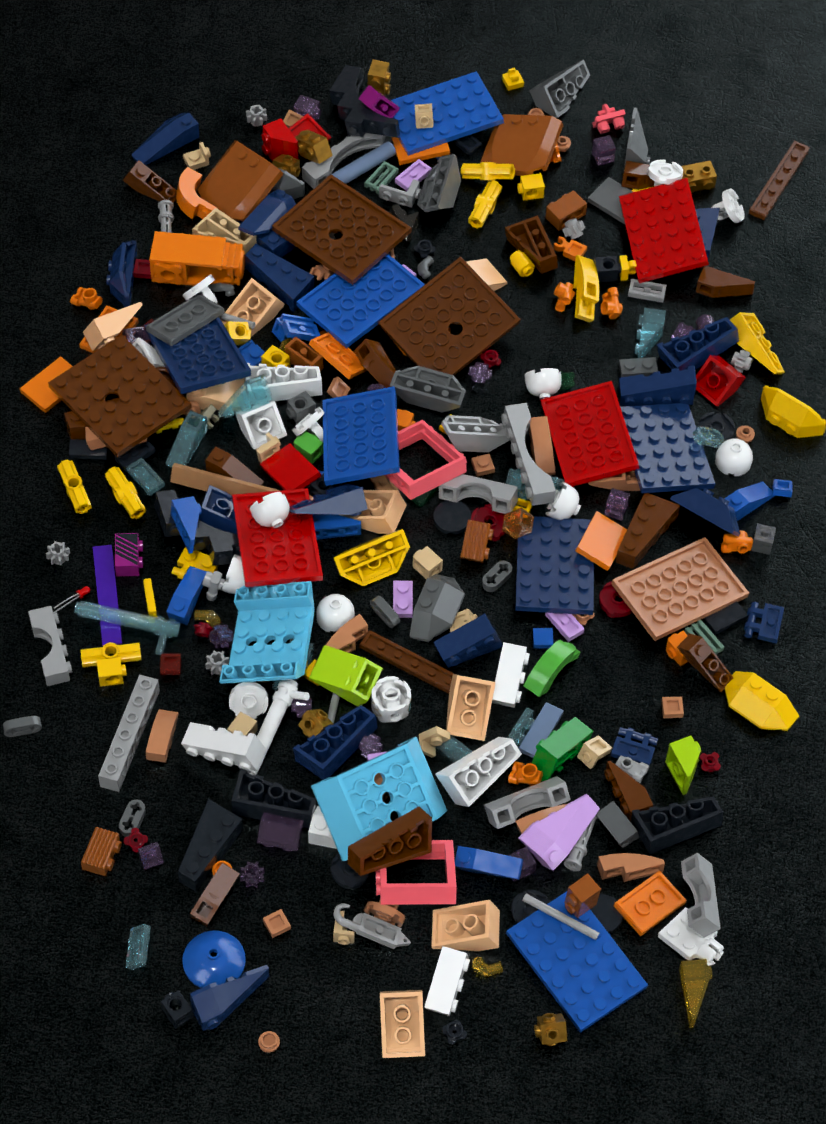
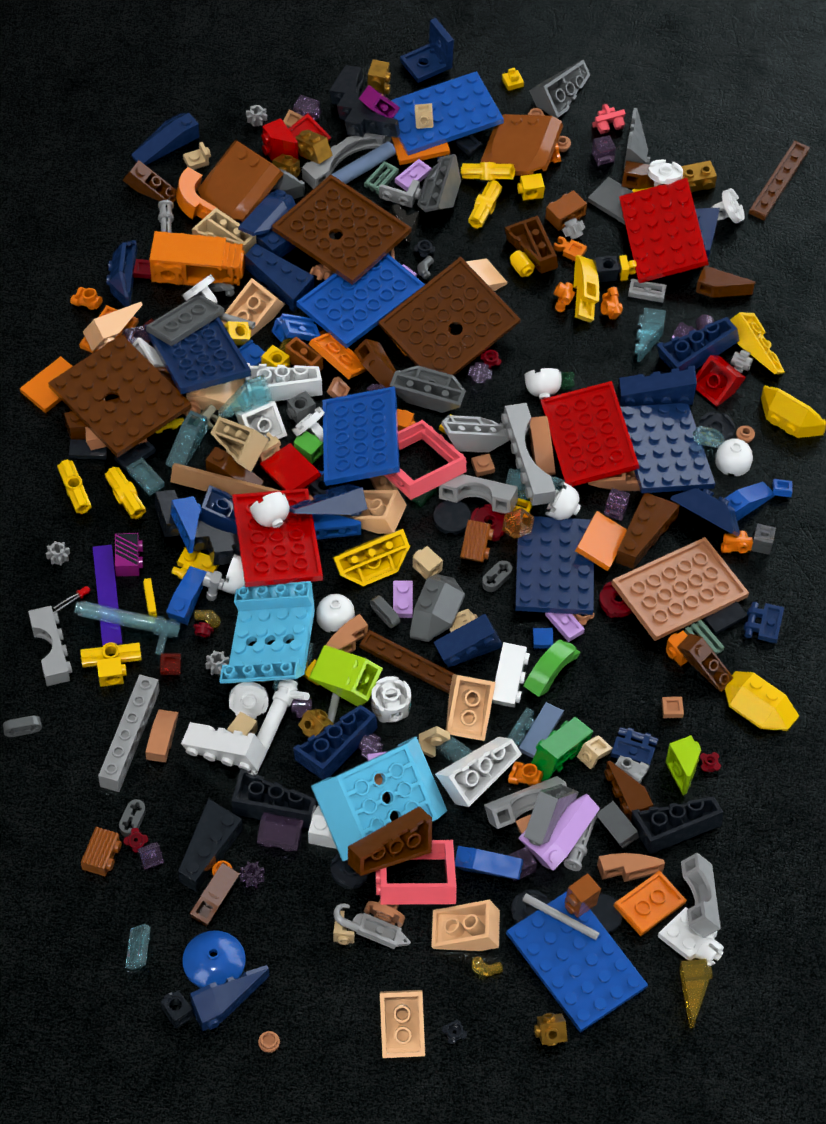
(221, 636): clear purple gear -> none
(239, 441): none -> tan wedge
(276, 923): nougat plate -> none
(436, 54): none -> dark blue bracket
(447, 981): white wedge -> none
(547, 812): none -> arch
(637, 366): dark grey plate -> none

